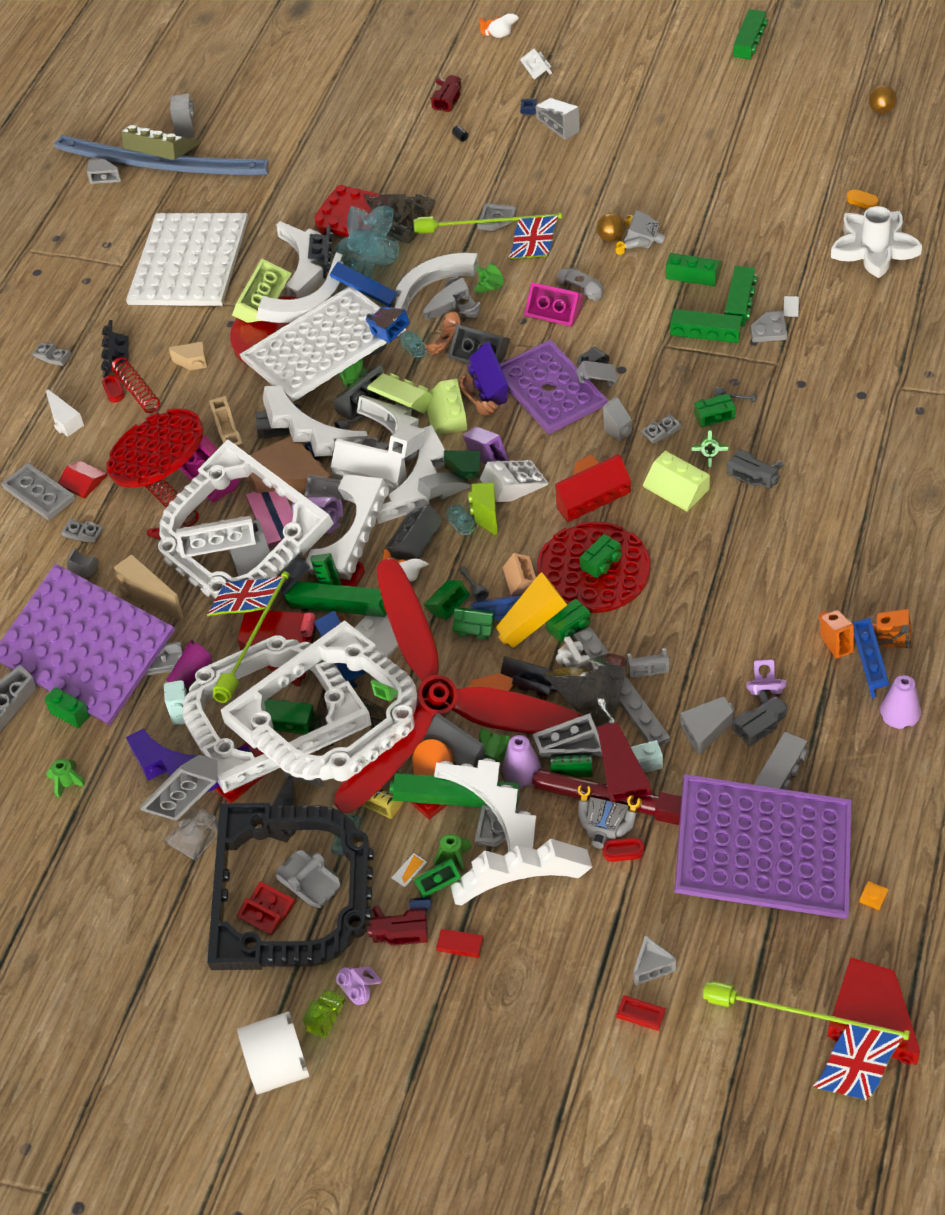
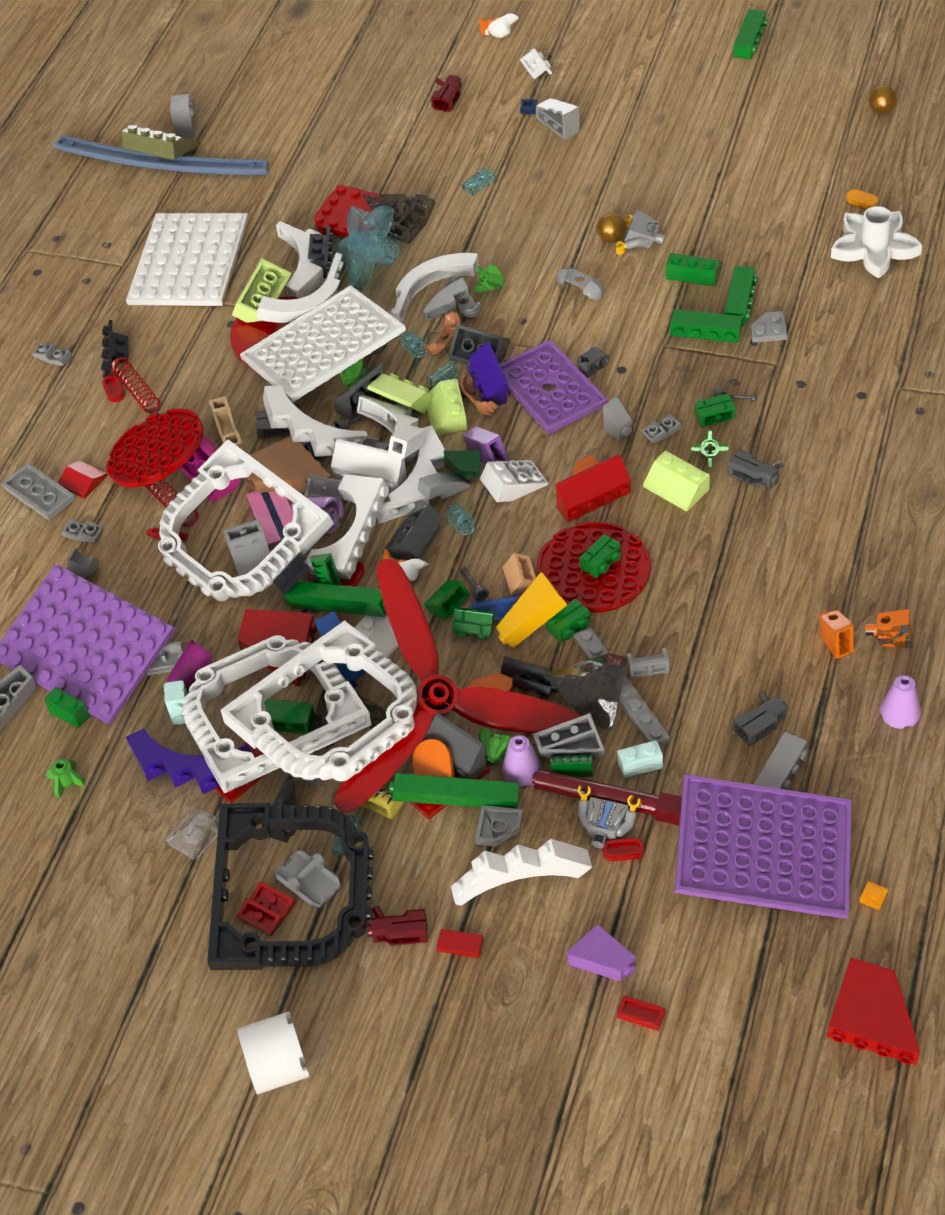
(66, 418): white slope -> none
(102, 172): light grey slope -> none
(146, 588): tan slope -> none
(183, 788): light grey slope -> none
(189, 356): tan slope -> none
(215, 536): white slope -> none
(239, 598): flag -> none
(308, 624): coral piece -> none
(323, 1013): clear neon green arch -> none
(355, 984): lavender bracket -> none
(363, 284): blue panel -> none
(383, 691): bright green slope -> none
(387, 323): blue torso -> none
(409, 869): sticker -> none
(420, 903): dark blue plate -> none
(436, 878): green brick -> none
(446, 372): none -> clear light blue plate
(453, 848): bright green brick -> none
(460, 133): black hinge -> none
(478, 181): none -> clear light blue plate
(484, 506): lime slope -> none
(494, 211): light grey plate -> none
(517, 827): white arch -> none
(531, 237): flag -> none
(553, 304): dark pink slope -> none
(570, 653): white hips -> none
(597, 371): light grey hinge -> none
(602, 955): none -> medium lavender slope
(621, 766): dark red slope -> none
(652, 962): light grey slope -> none
(706, 722): light grey slope -> none
(760, 684): lavender bracket -> none
(791, 306): white sticker -> none
(857, 1056): flag -> none
(870, 655): blue panel -> none

